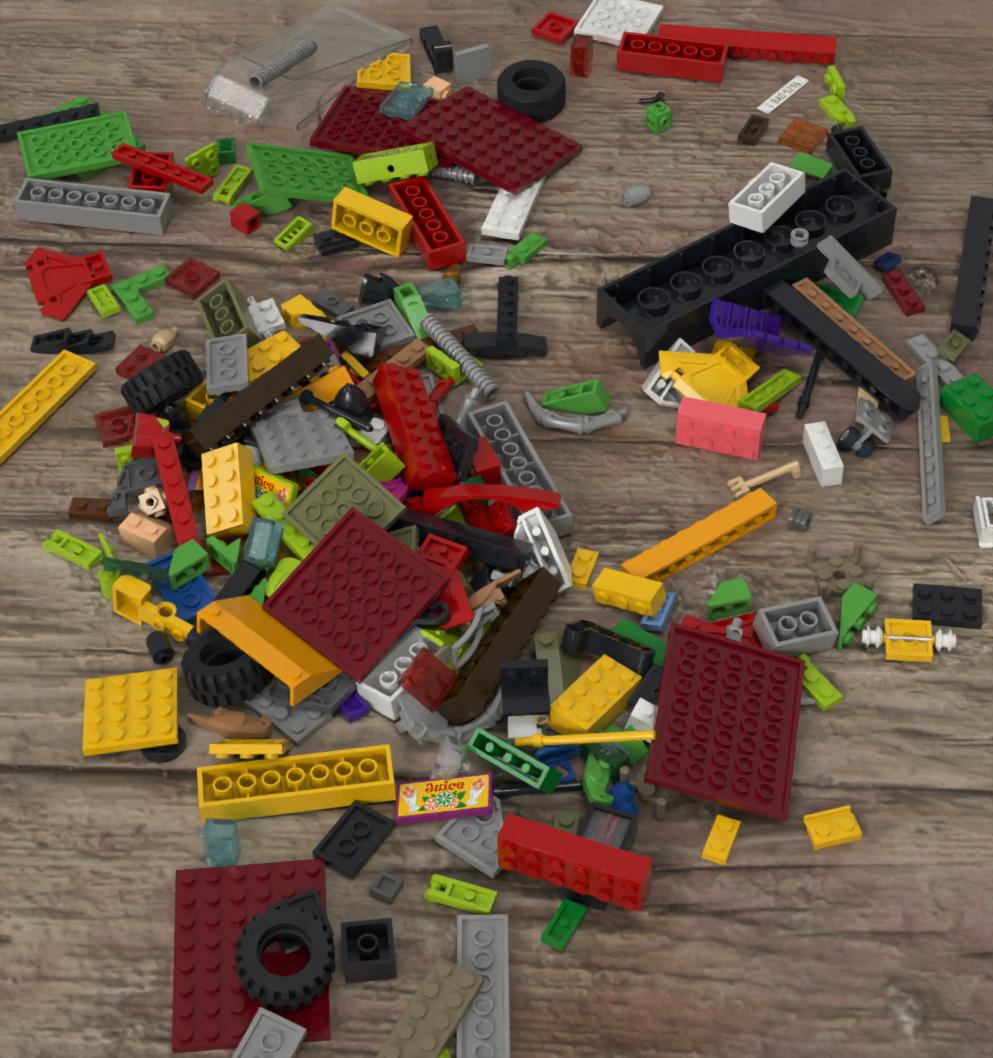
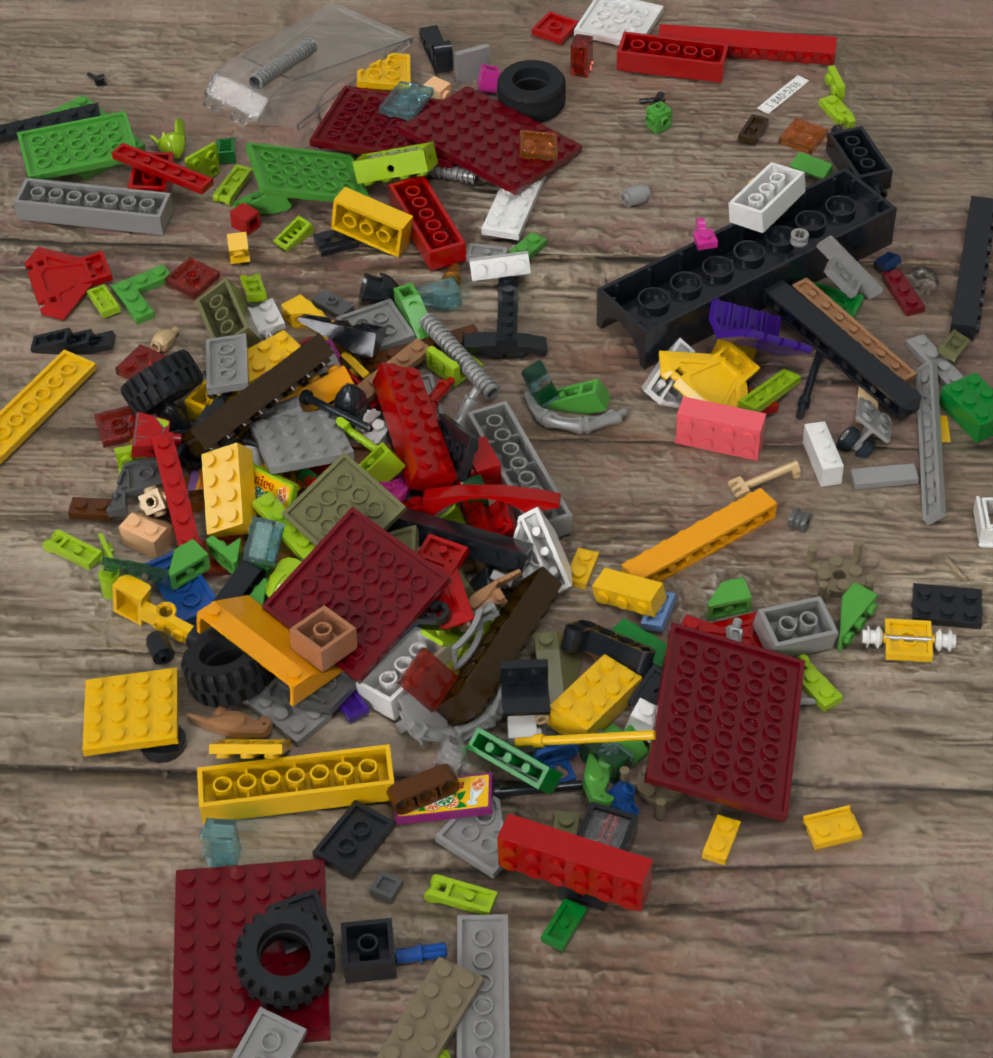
(99, 79): none -> black hand
(173, 141): none -> lime helmet
(238, 248): none -> yellow brick
(253, 288): none -> lime plate
(323, 638): none -> nougat brick
(369, 417): none -> white piece
(421, 953): none -> blue axle
(423, 789): none -> reddish brown beam
(488, 78): none -> dark pink brick
(500, 265): none -> white brick
(533, 376): none -> clear light blue piece
(538, 145): none -> clear orange plate
(704, 237): none -> dark pink plate
(884, 476): none -> light grey tile

